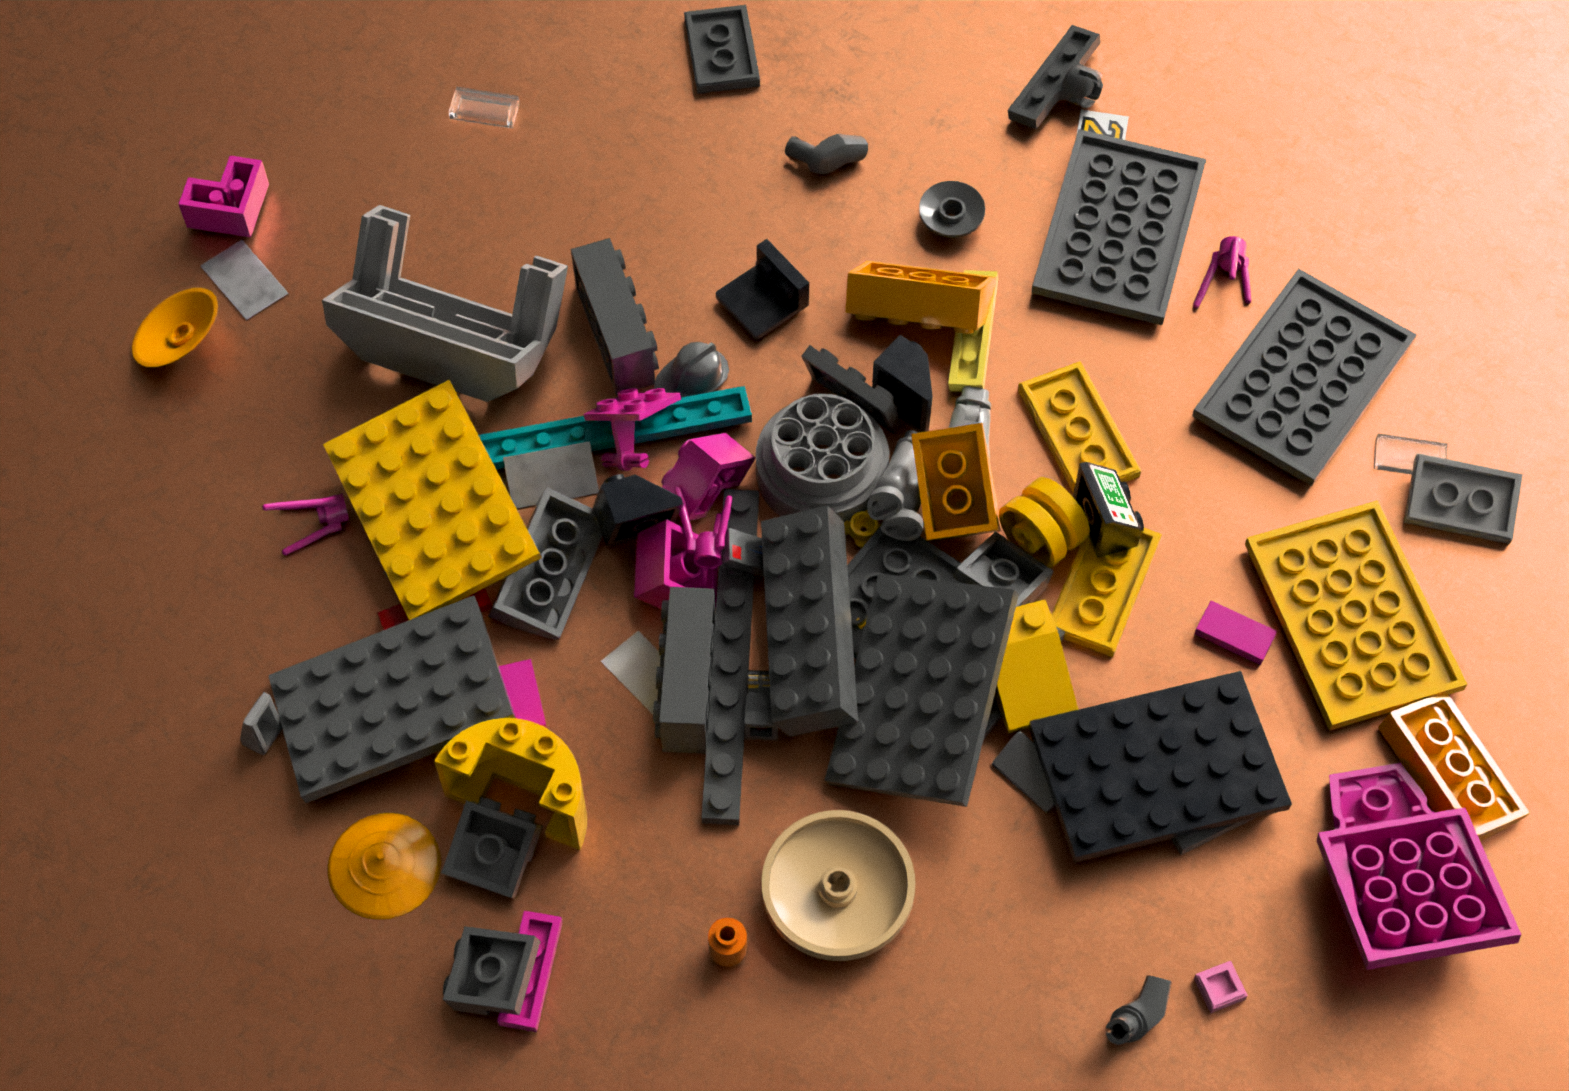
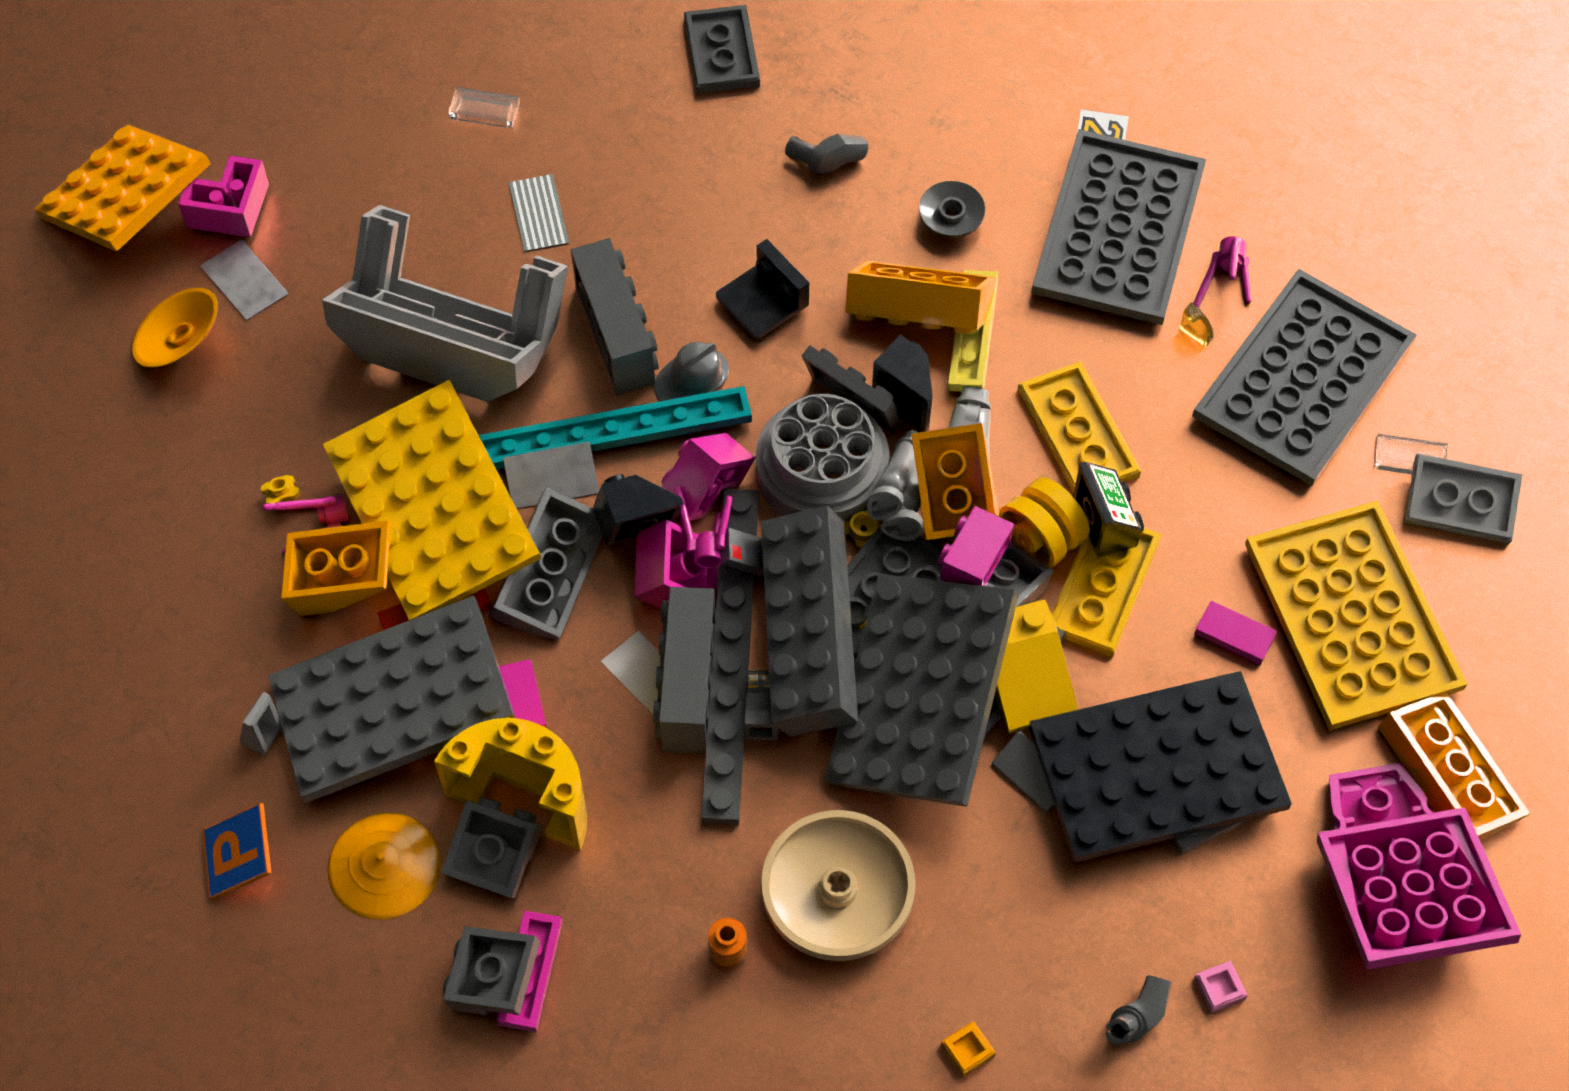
(122, 187): none -> light orange plate
(236, 851): none -> blue piece
(280, 489): none -> yellow plate
(335, 566): none -> light orange slope
(538, 212): none -> light grey sticker
(622, 414): dark pink plate -> none
(968, 1048): none -> light orange tile
(977, 548): none -> dark pink brick
(1060, 78): dark grey plate -> none
(1196, 325): none -> clear yellow tile

